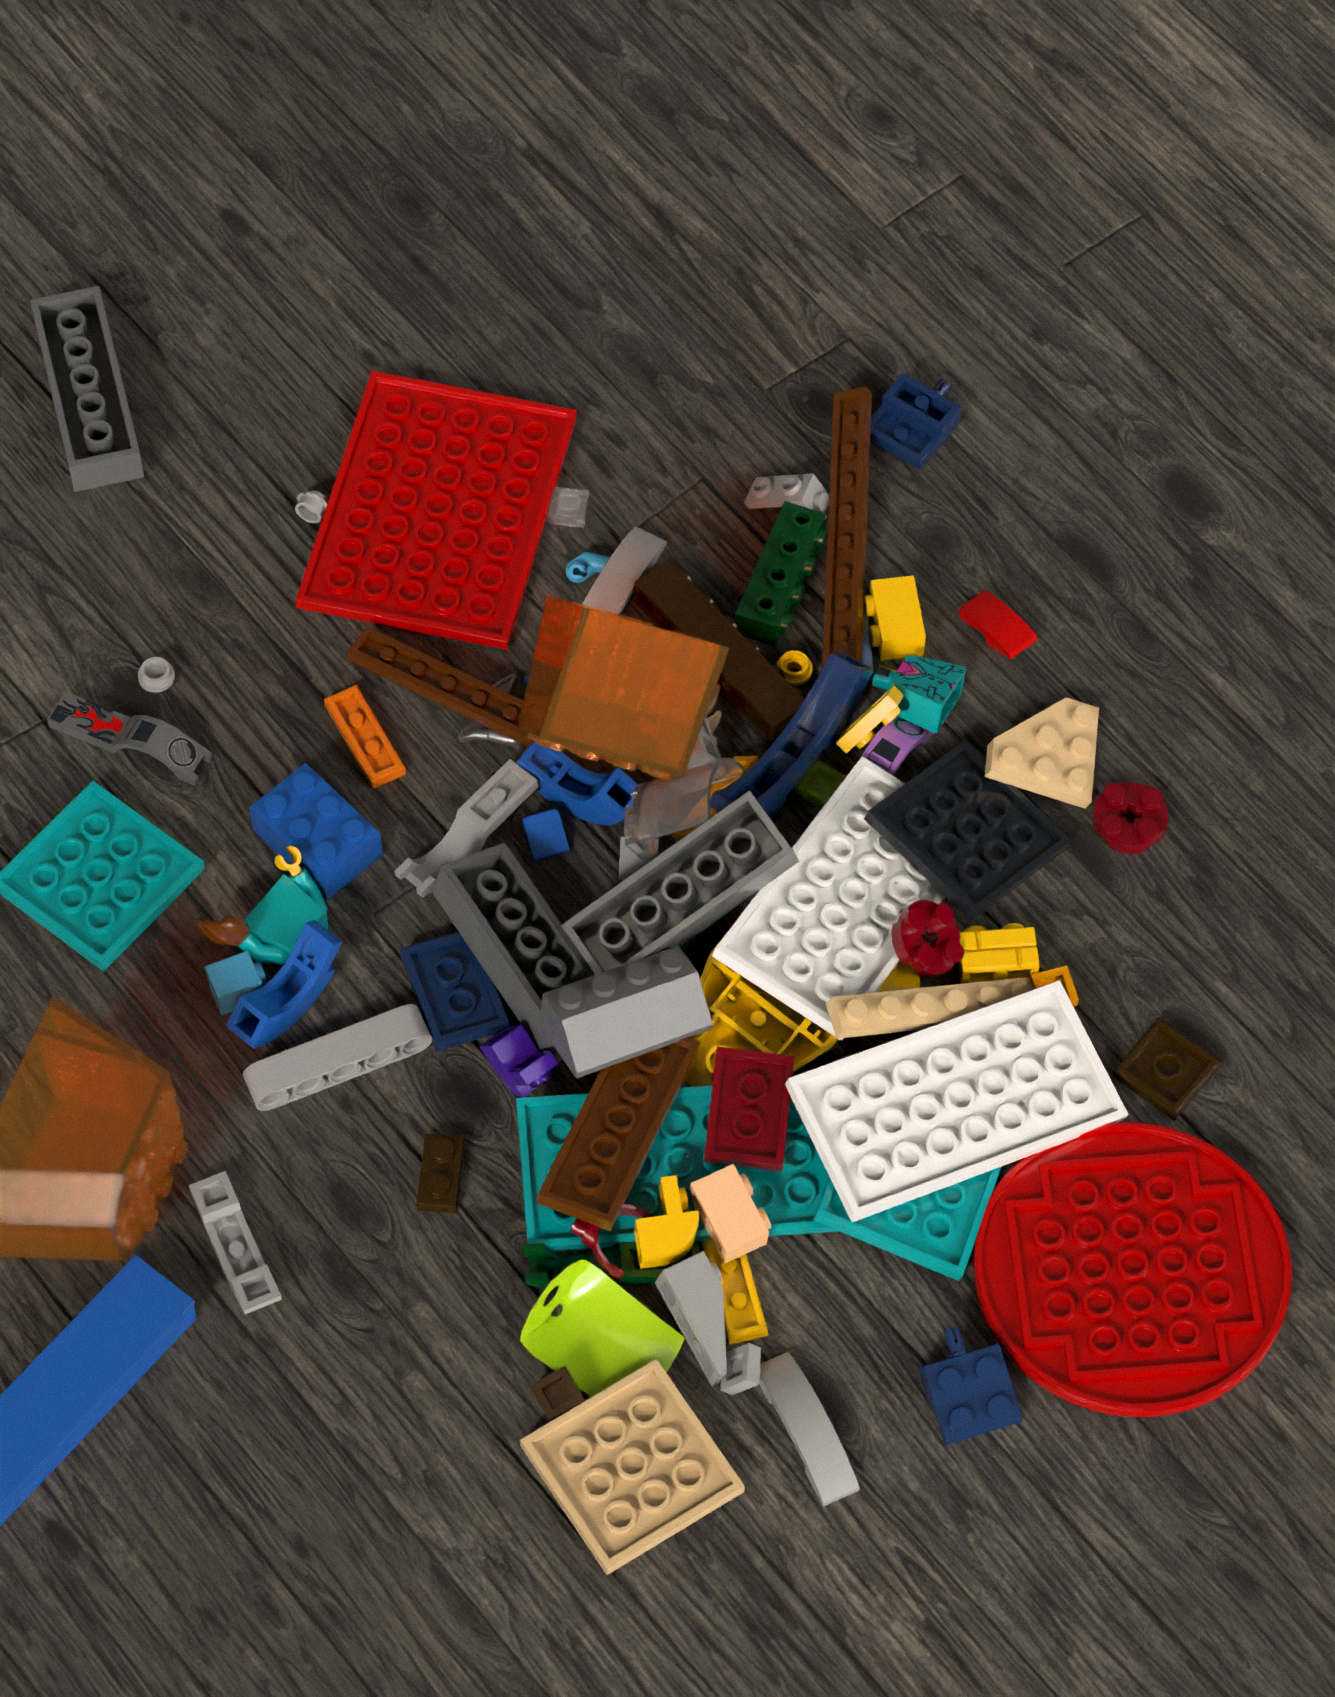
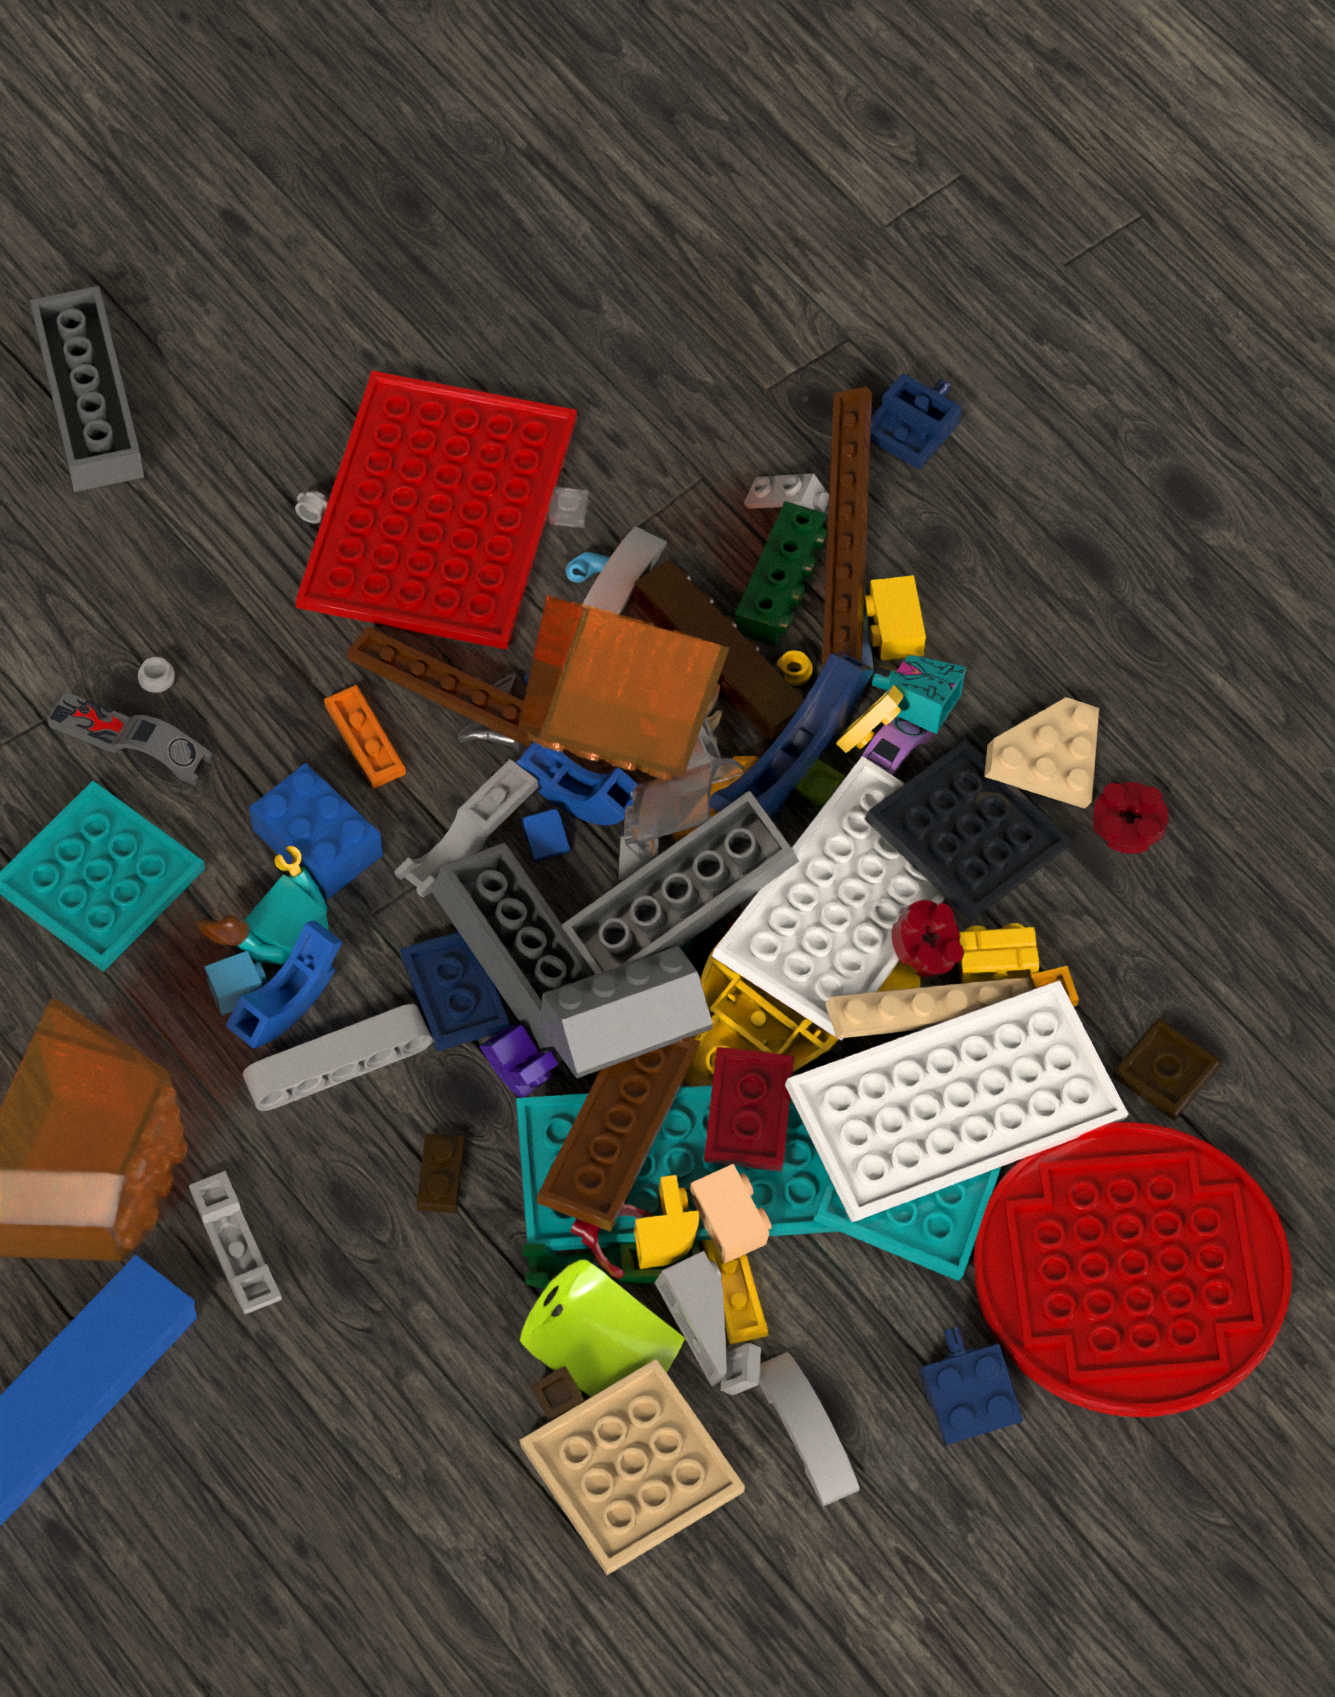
(999, 624): red slope -> none

